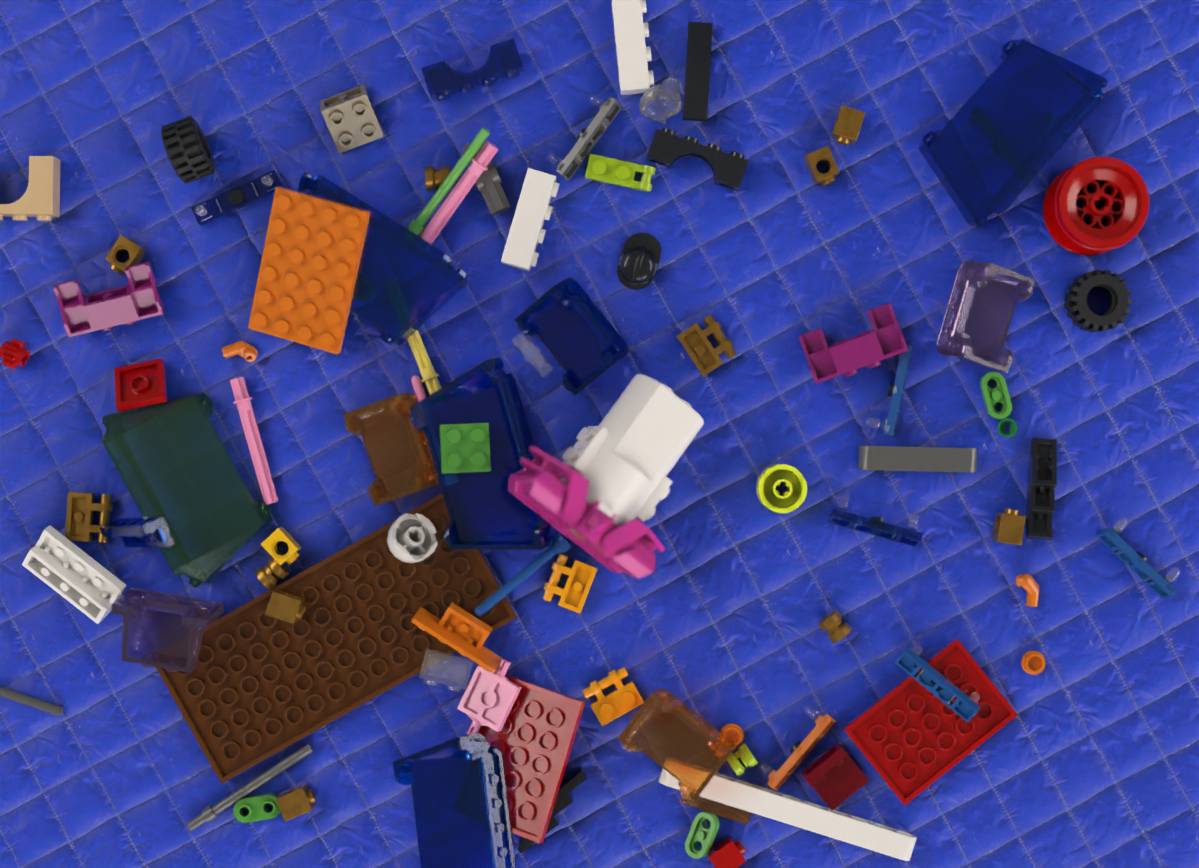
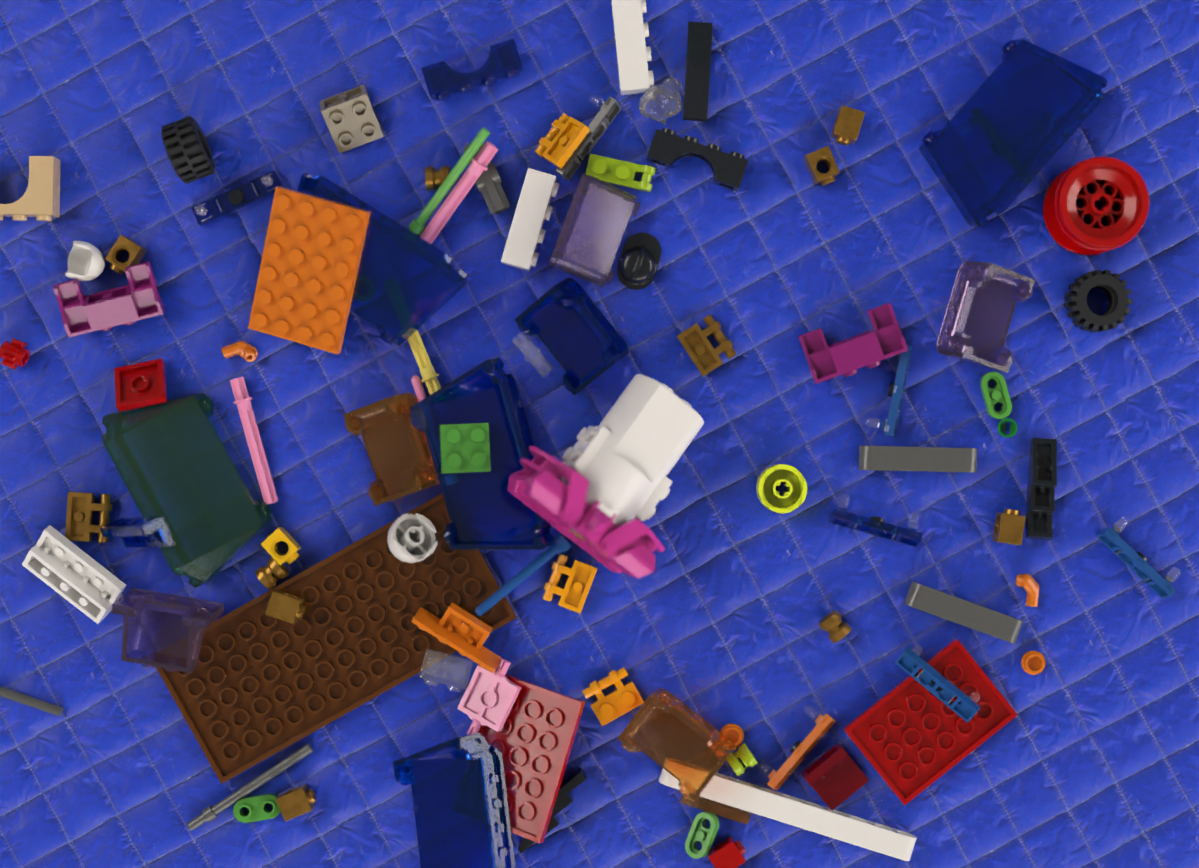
(84, 262): none -> white hair
(562, 140): none -> light orange plate
(593, 231): none -> clear purple windscreen
(963, 612): none -> dark grey beam

